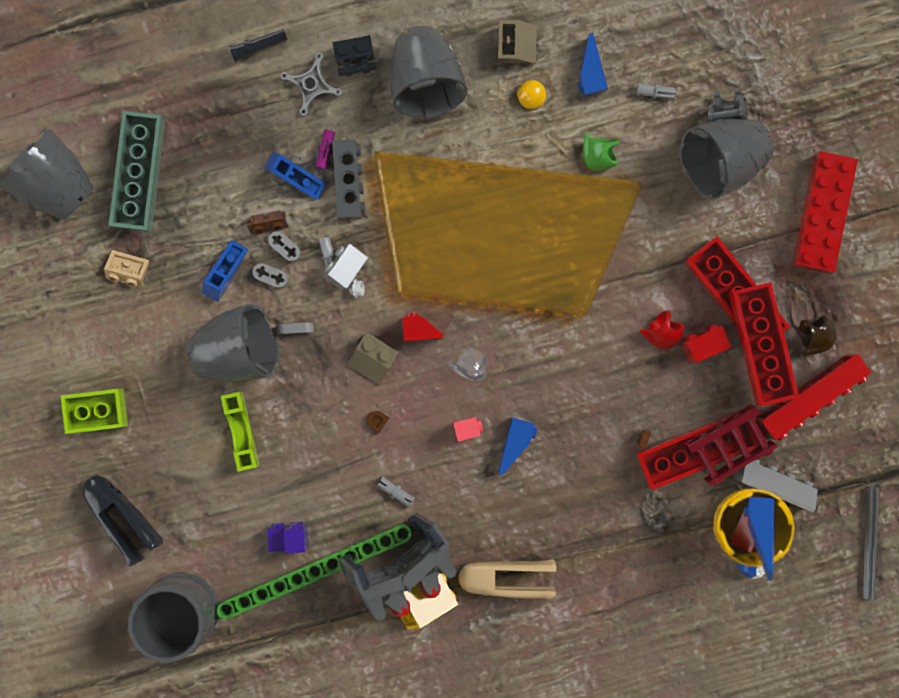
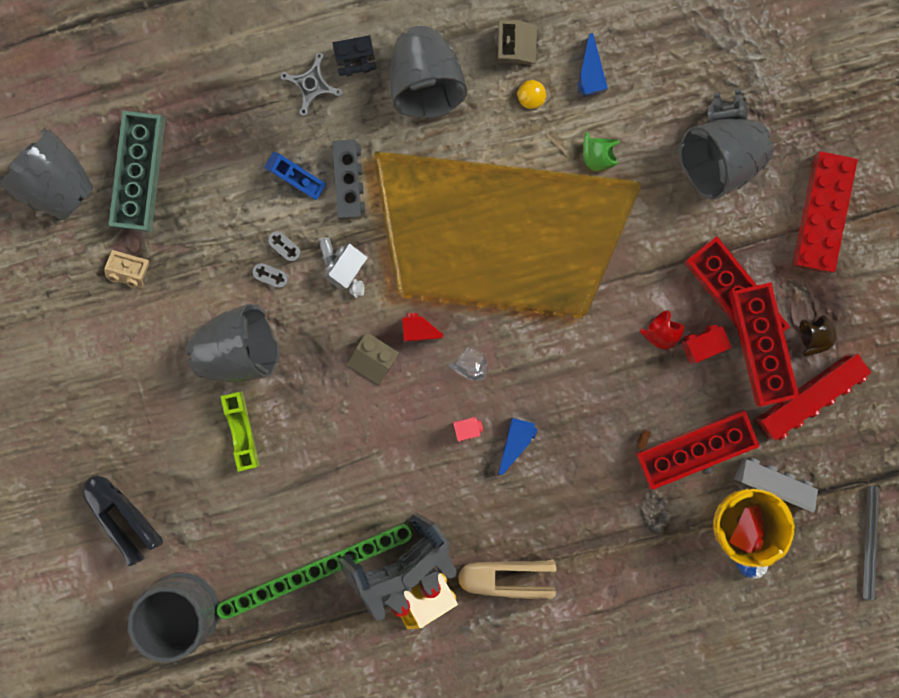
(94, 411): lime brick -> none
(224, 271): blue slope -> none
(249, 47): black pin -> none
(258, 224): reddish brown hinge -> none
(288, 538): dark purple brick -> none
(295, 328): light grey beam -> none
(328, 136): magenta pin -> none
(376, 420): reddish brown tile -> none
(395, 492): light grey pin -> none
(656, 91): light grey axle -> none
(714, 435): dark red fence -> none
(761, 525): blue wedge -> none

